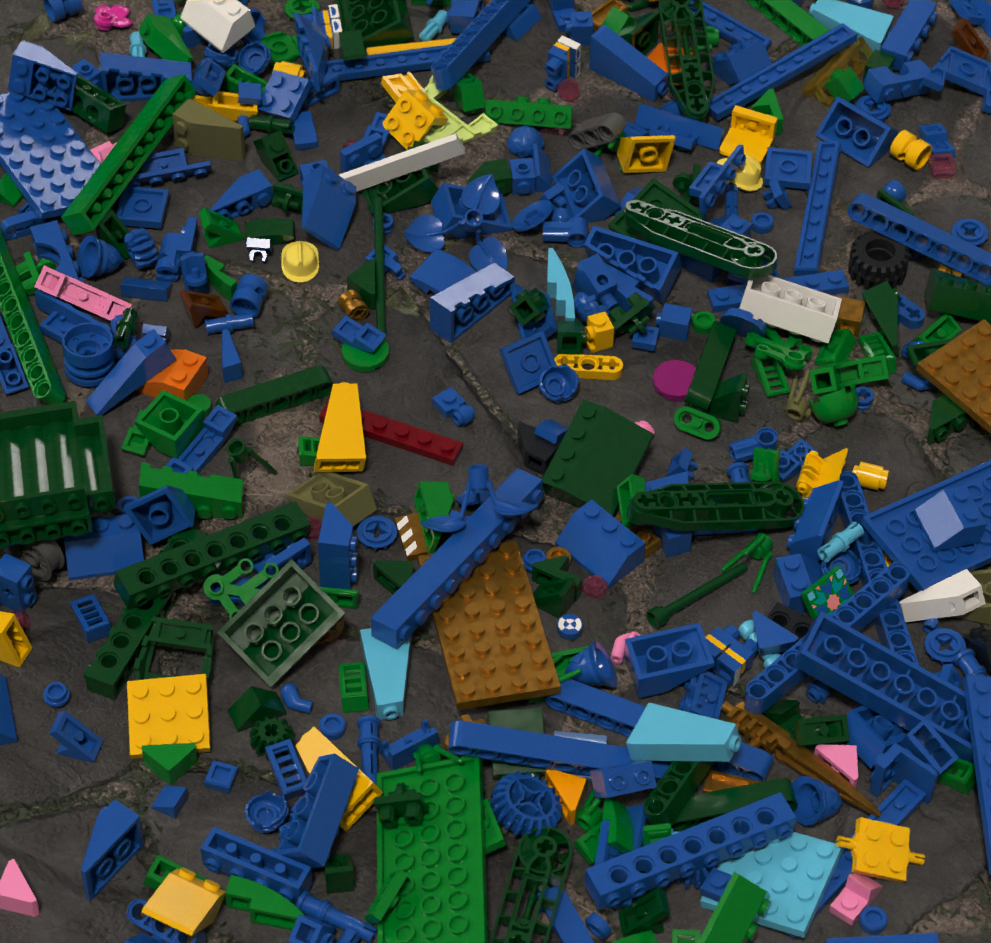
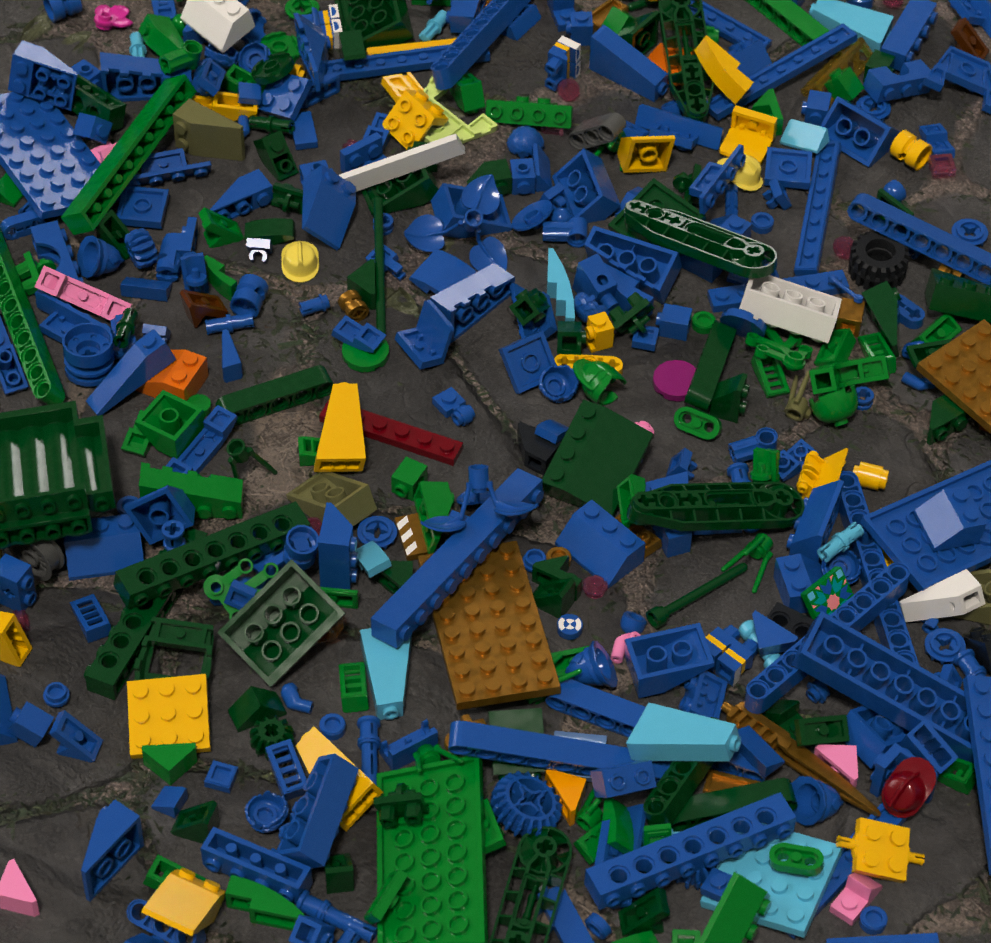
(29, 723): none -> blue brick
(92, 128): none -> blue brick
(168, 533): none -> blue bush
(185, 57): none -> green piece
(196, 822): none -> dark green slope
(239, 594): none -> blue plate
(273, 69): none -> dark green tile
(301, 546): none -> blue wheel
(314, 305): none -> blue pin
(372, 559): none -> medium azure slope
(407, 477): none -> green brick
(429, 340): none -> blue bracket
(595, 378): none -> green helmet
(632, 622): none -> blue piece
(722, 69): none -> yellow slope
(758, 752): none -> blue slope
(797, 859): none -> green plate
(805, 136): none -> medium azure slope
(816, 107): none -> blue brick
(842, 246): none -> clear pink plate
(857, 297): none -> blue hinge
(908, 787): none -> dark red piece

